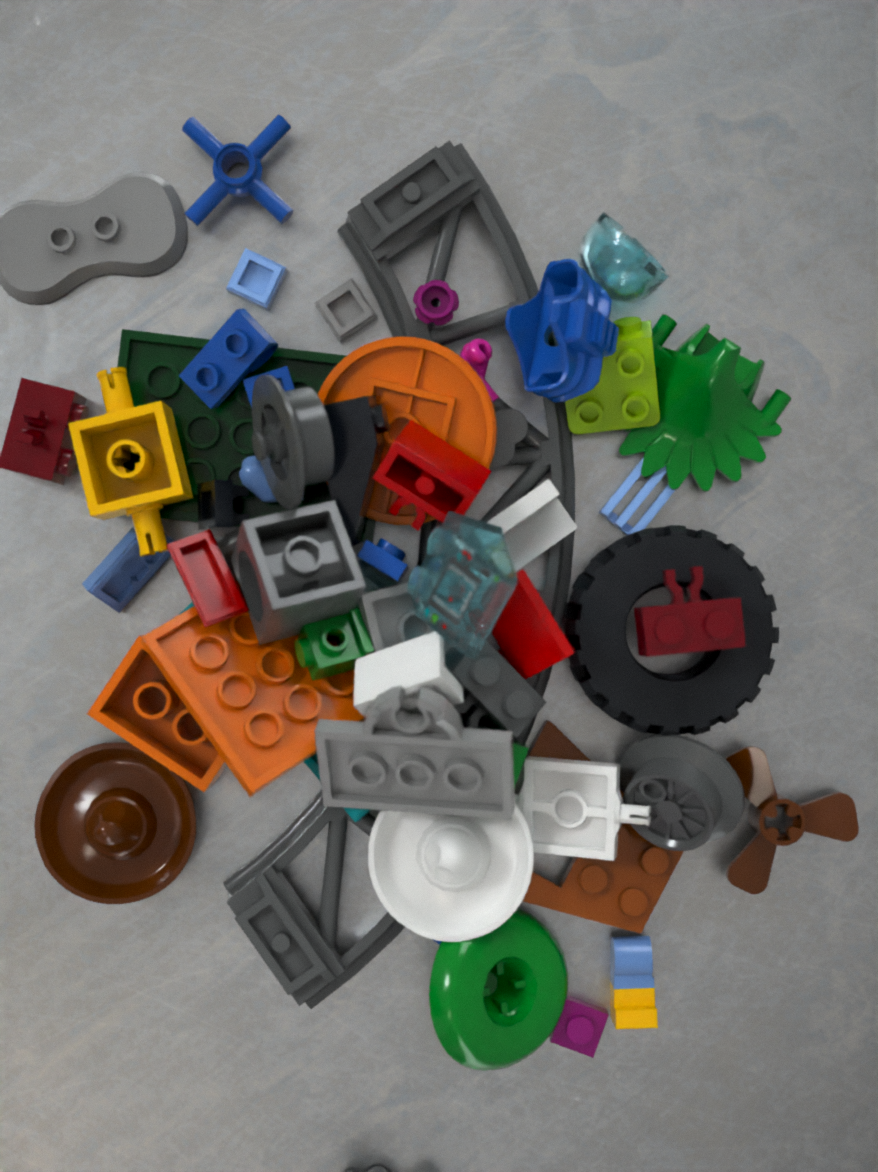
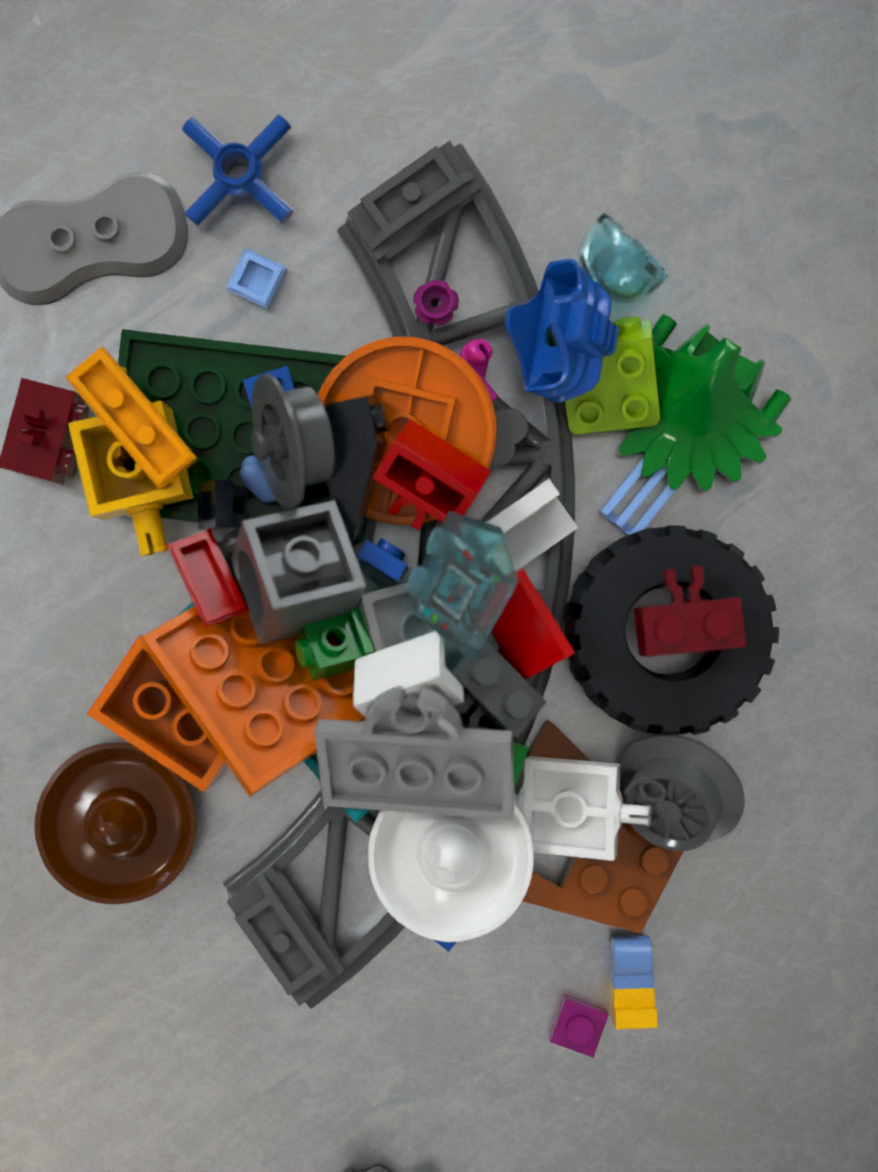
(124, 572): medium blue plate -> none
(131, 417): none -> light orange tile
(228, 357): blue plate -> none
(346, 310): light grey tile -> none
(498, 993): green hat -> none
(825, 816): reddish brown piece -> none

